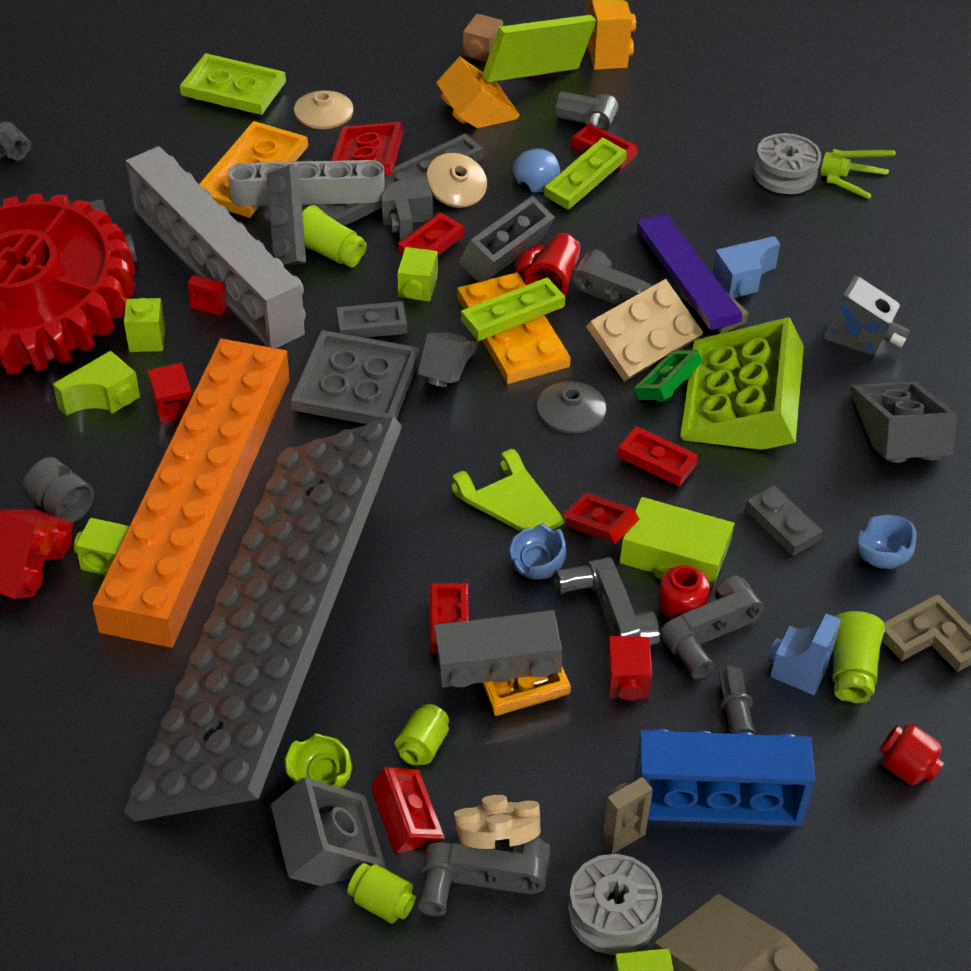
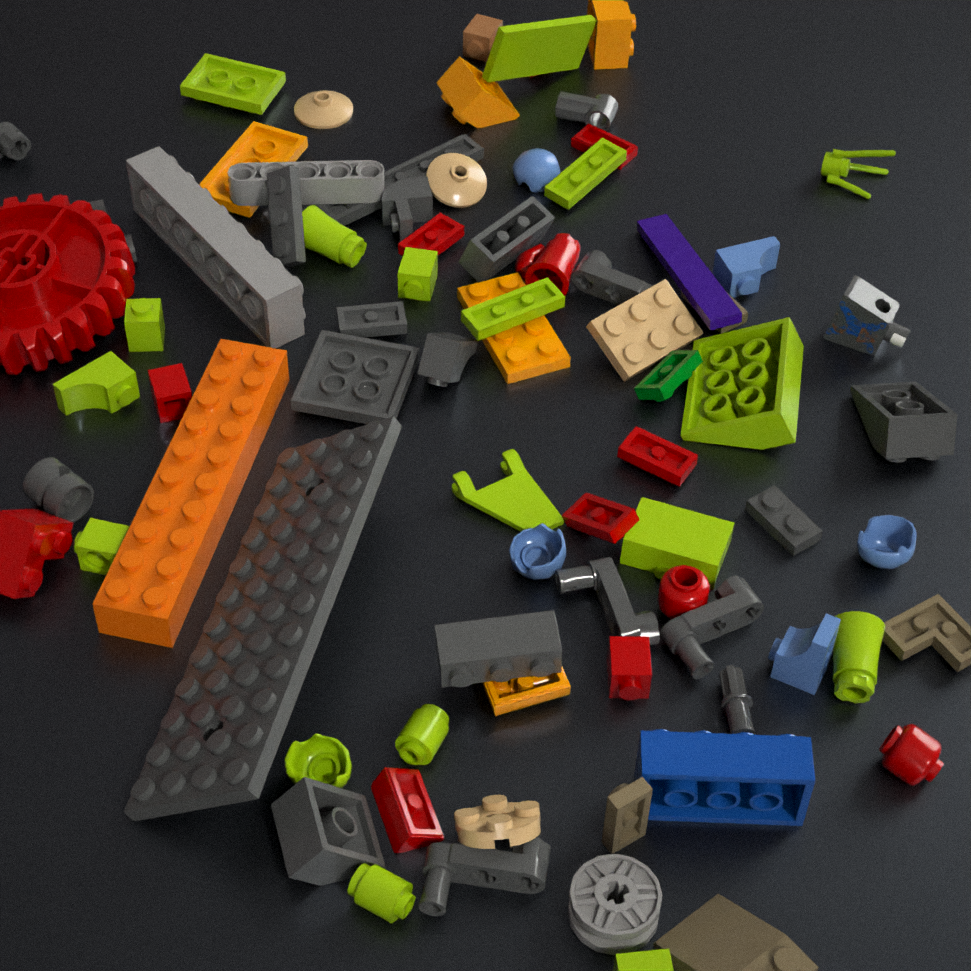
(206, 295): red tile -> none
(370, 142): red plate -> none
(447, 605): red plate -> none
(571, 407): dark grey dish -> none
(787, 163): light grey wheel -> none

